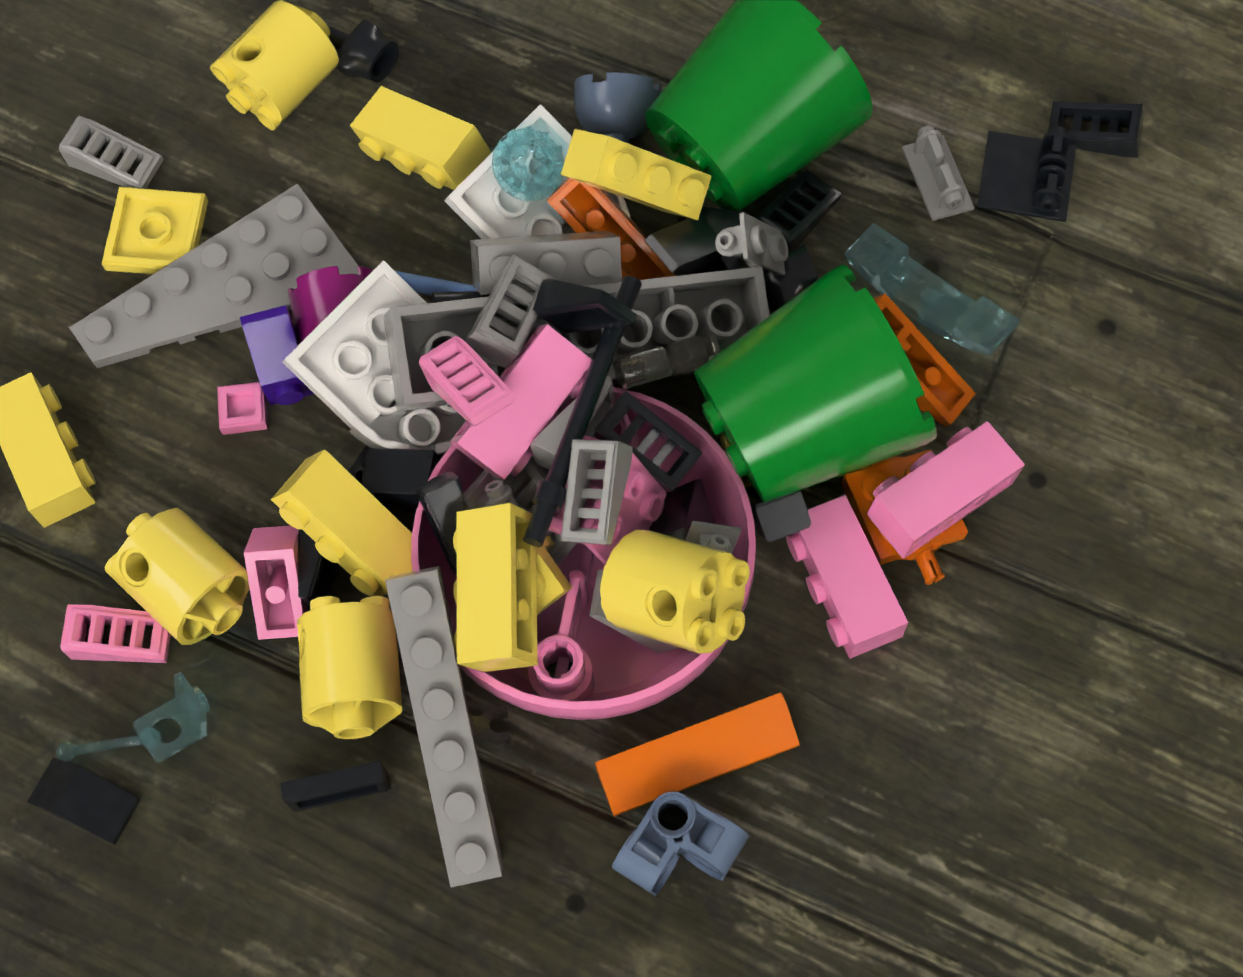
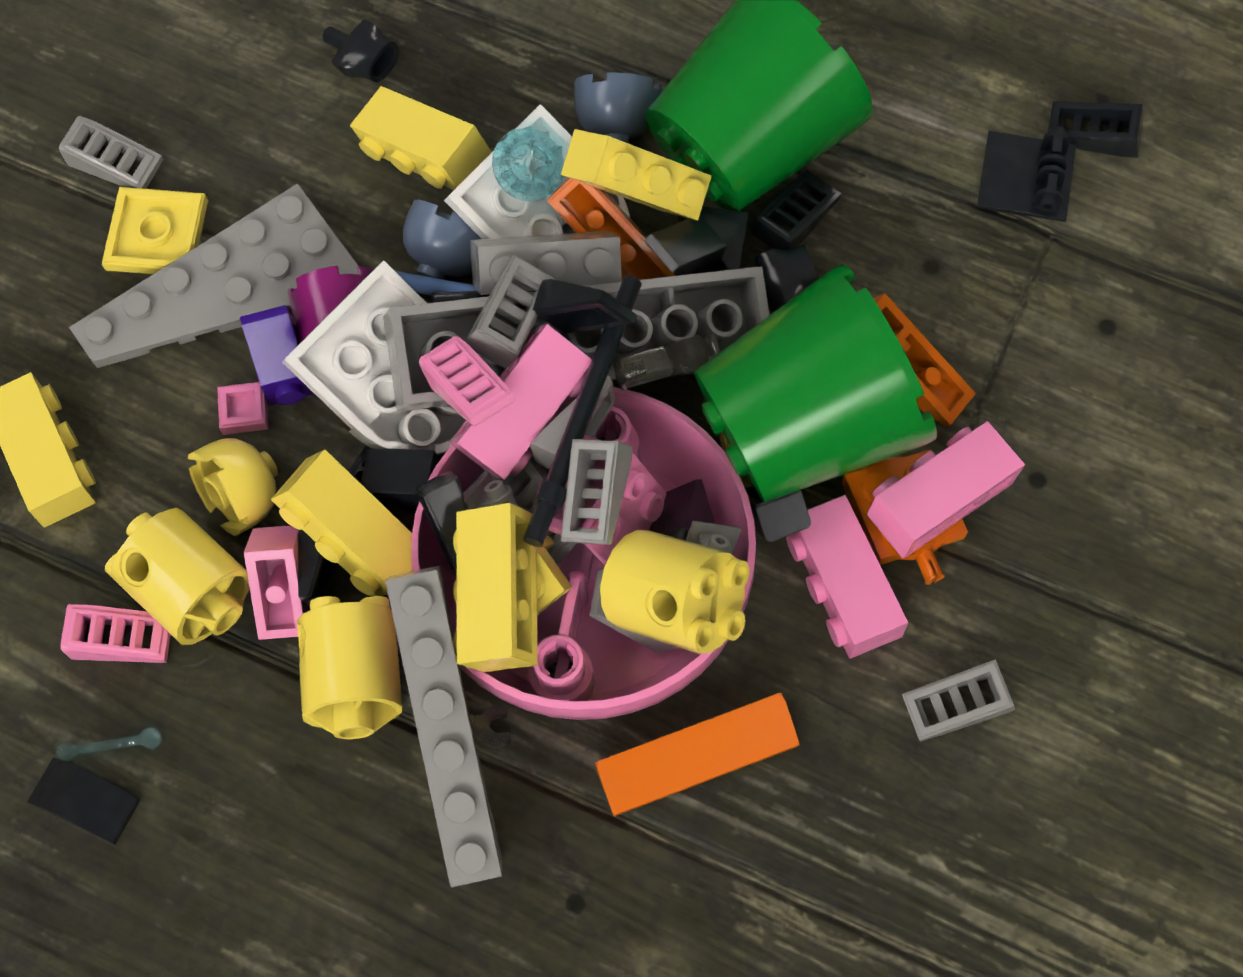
(187, 709): clear light blue bracket -> none
(235, 481): none -> light yellow cylinder
(277, 62): light yellow cylinder -> none
(335, 786): black tile -> none
(438, 241): none -> sand blue cylinder
(688, 451): black slope -> none
(705, 841): sand blue piece -> none
(755, 244): light grey hinge -> none
(927, 297): clear light blue slope -> none
(937, 175): light grey hinge -> none
(952, 684): none -> light grey slope

